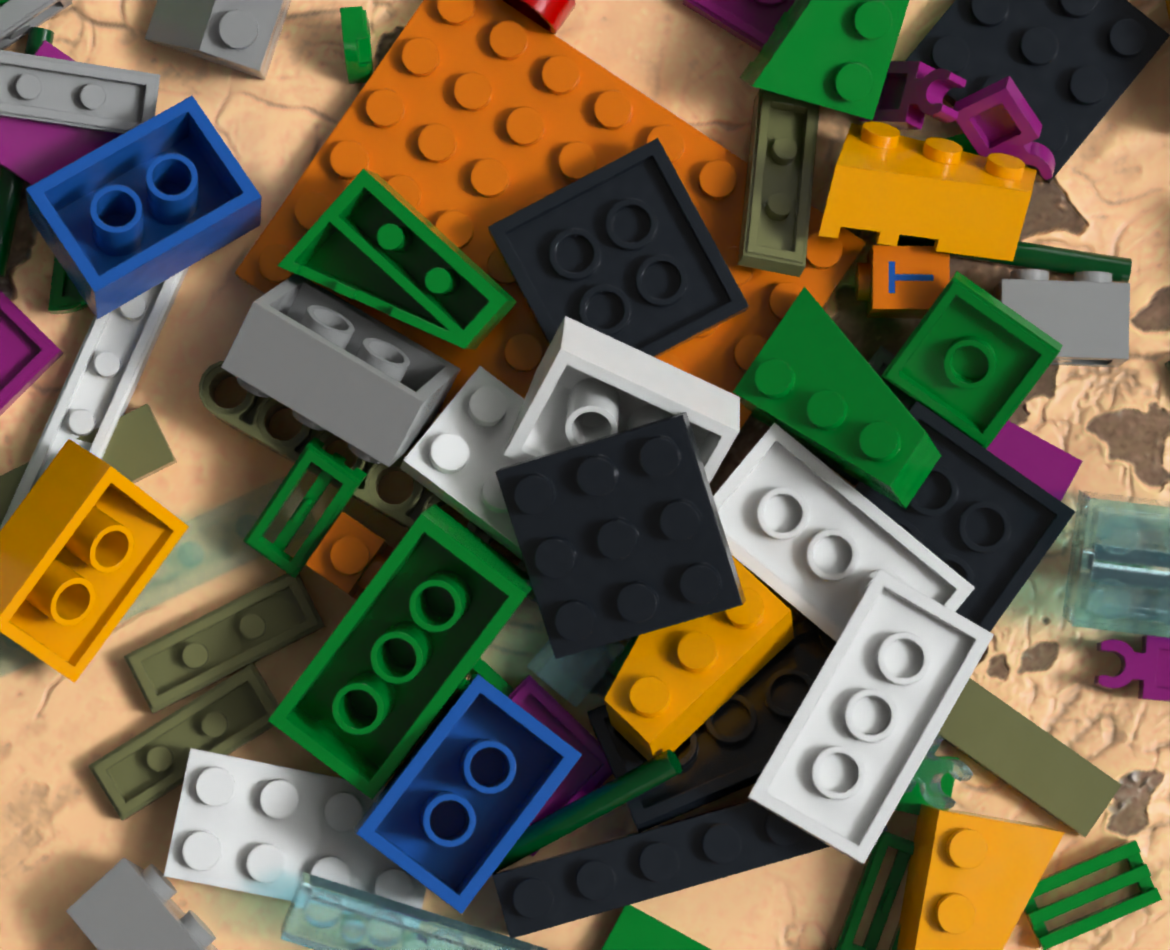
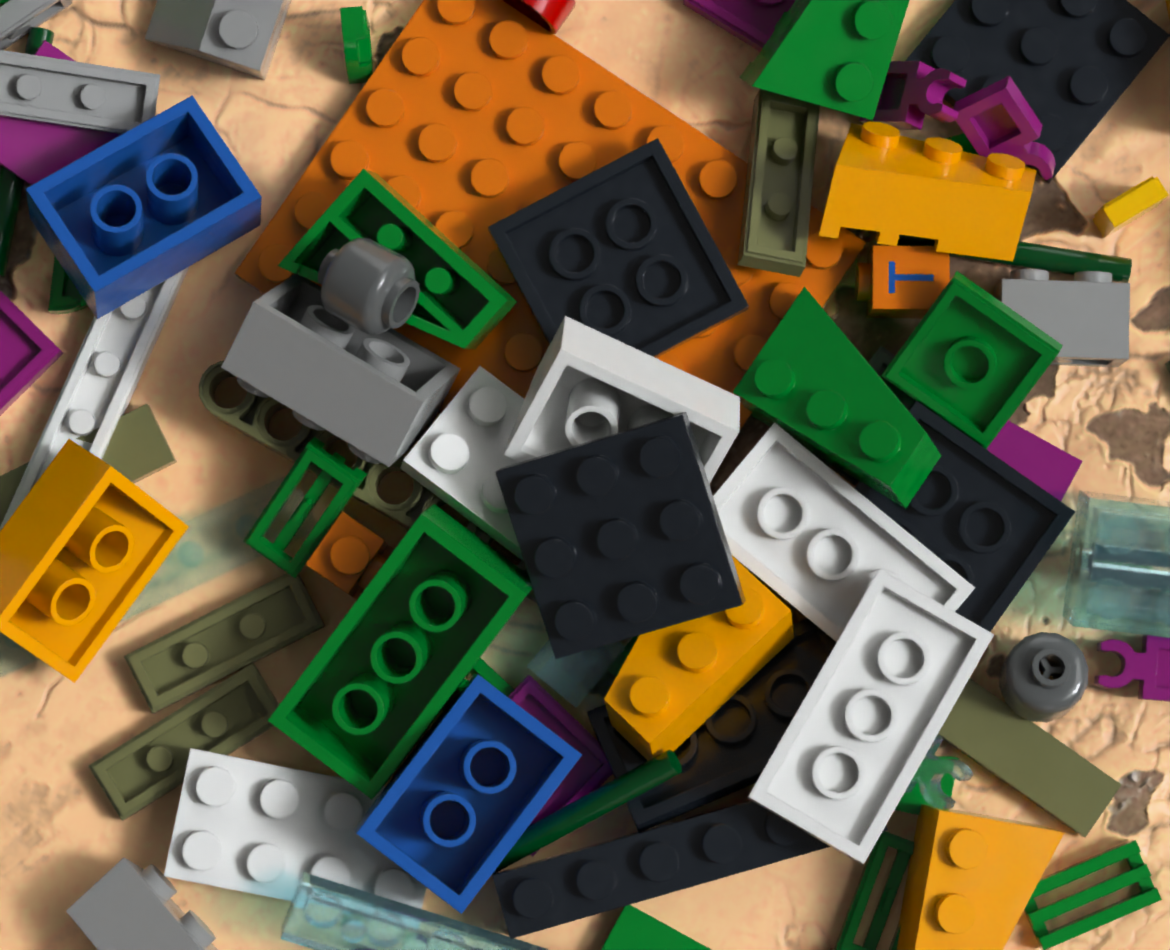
(368, 286): none -> dark grey head
(1034, 694): none -> dark grey head
(1129, 206): none -> yellow tile

